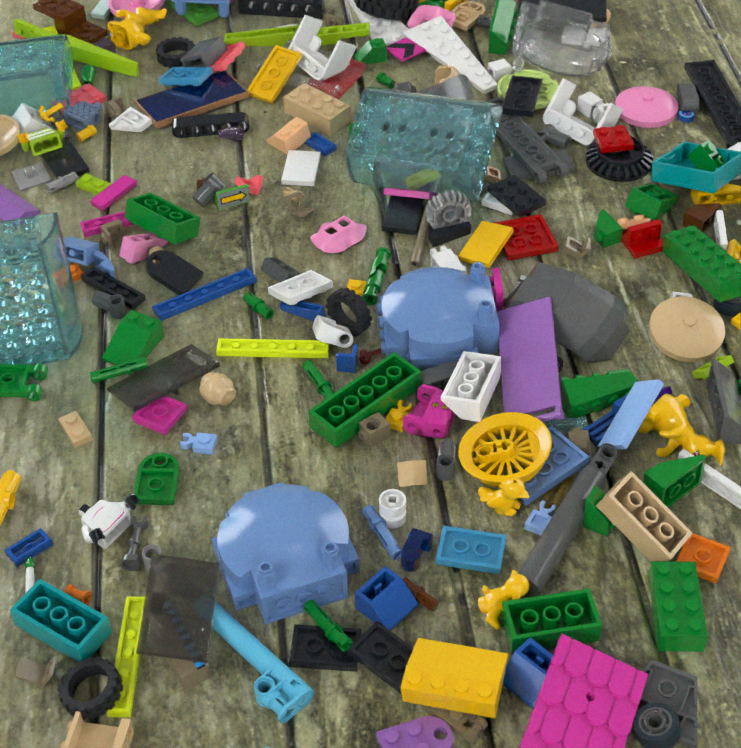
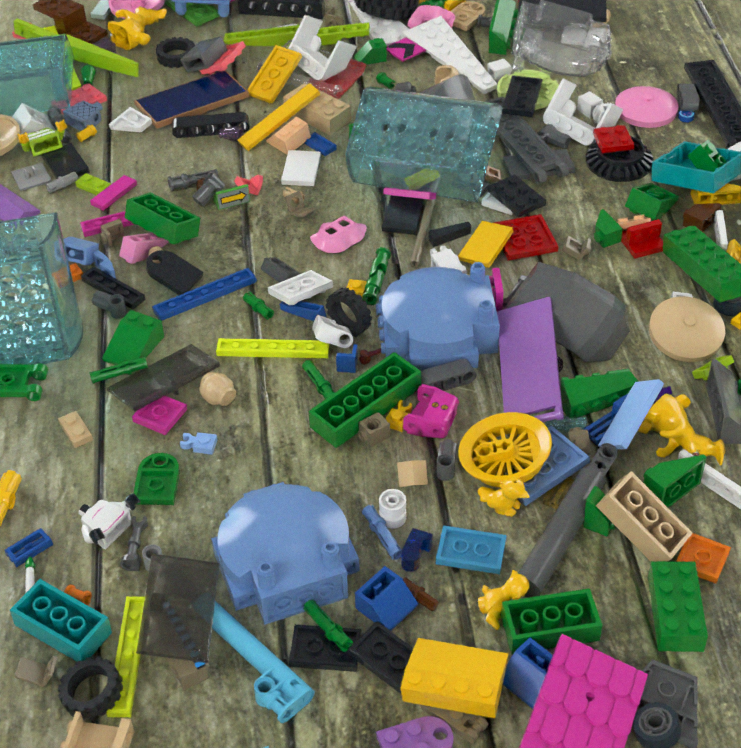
(45, 115): yellow piece -> none
(115, 107): dark tan bracket -> none
(185, 76): dark azure plate -> none
(186, 180): none -> dark grey pin
(278, 117): none -> yellow tile
(448, 209): light grey gear -> none
(472, 385): white slope -> none
(539, 519): light blue plate -> none

